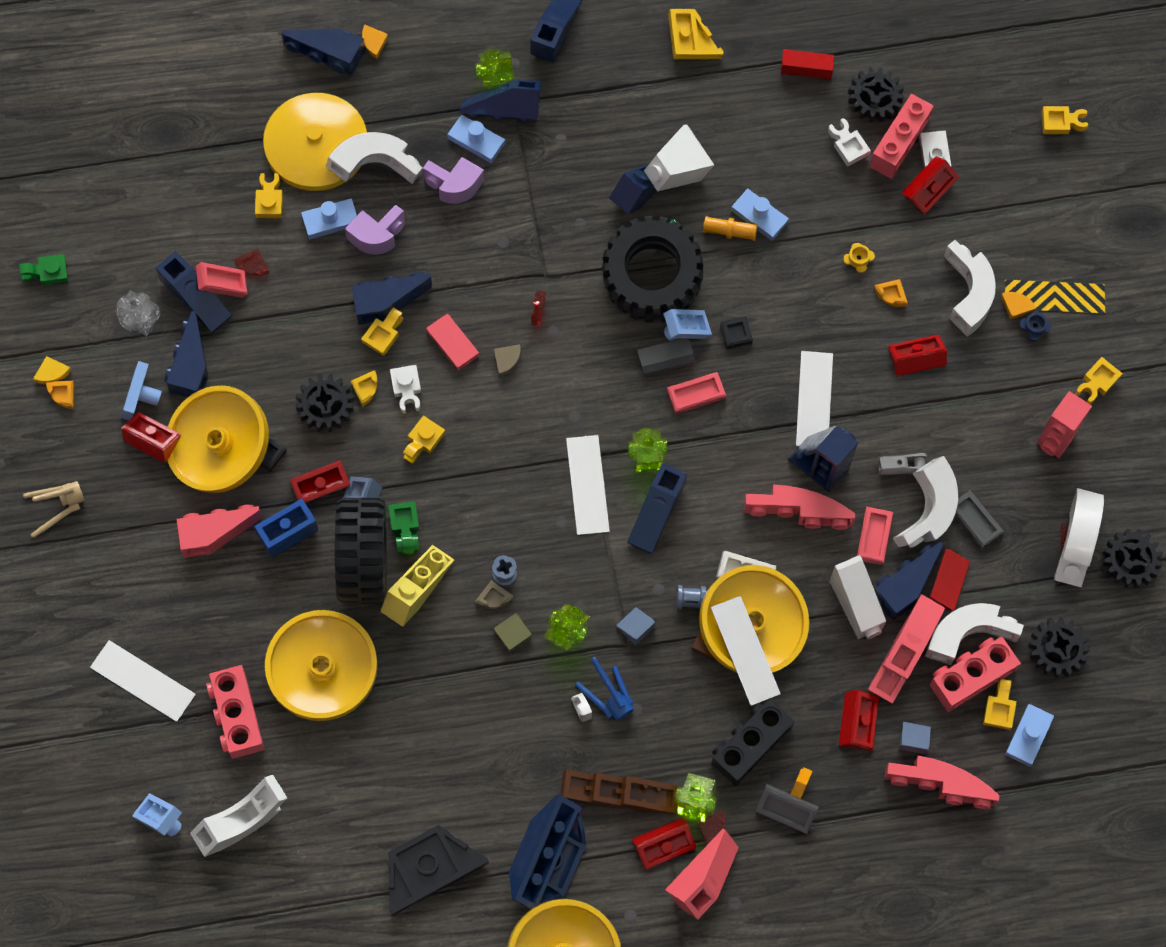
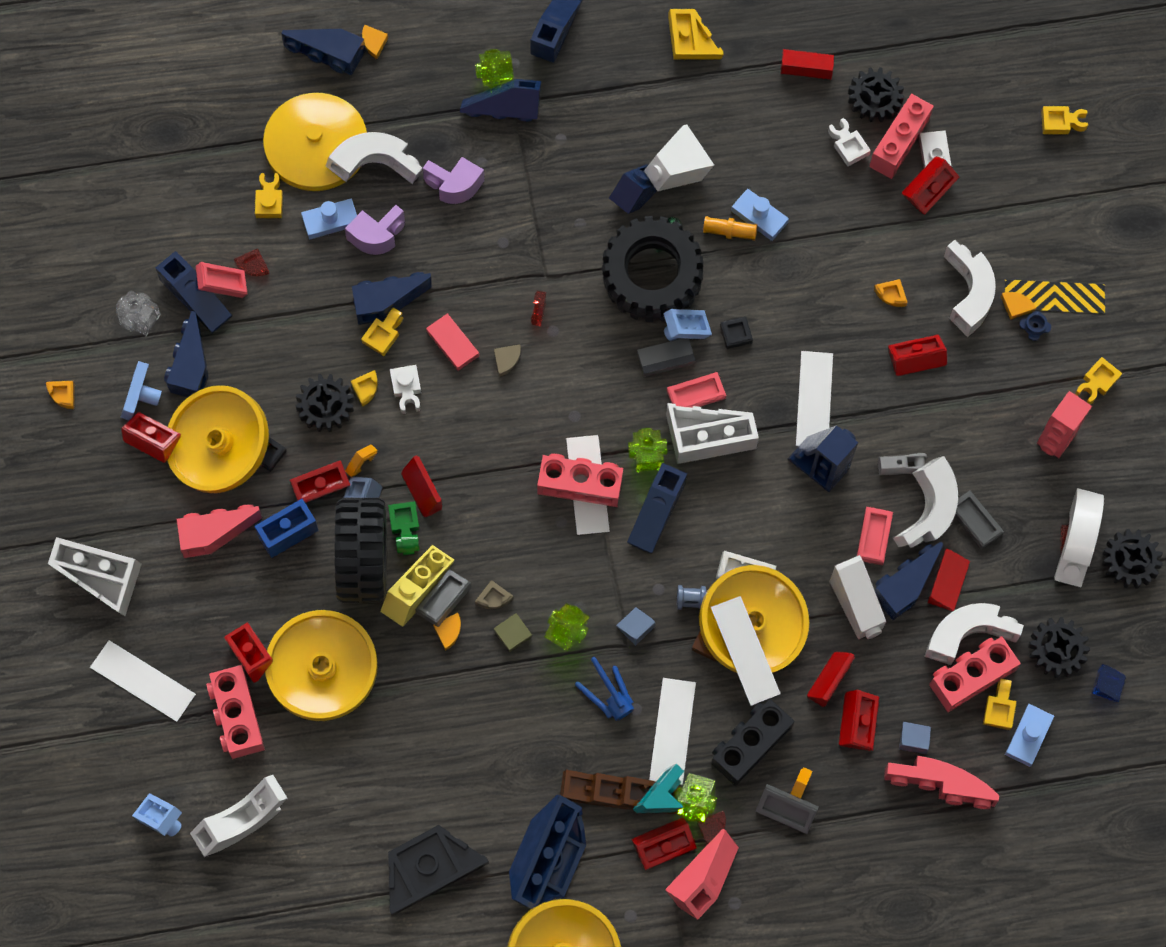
(49, 271): green plate -> none
(51, 371): yellow tile -> none
(69, 494): tan plant -> none
(97, 571): none -> white wedge
(249, 651): none -> red slope
(358, 459): none -> light orange tile
(421, 487): none -> red slope
(423, 437): yellow plate -> none
(443, 598): none -> dark grey tile
(449, 631): none -> light orange tile
(476, 138): light blue tile -> none
(509, 564): sand blue bush -> none
(582, 707): white tile -> none
(588, 491): none -> coral brick
(659, 796): none -> teal slope
(672, 726): none -> white sticker
(709, 433): none -> white wedge
(811, 507): coral slope -> none
(830, 677): none -> red slope
(862, 251): yellow plate -> none
(906, 648): coral slope -> none
(1109, 683): none -> clear blue slope

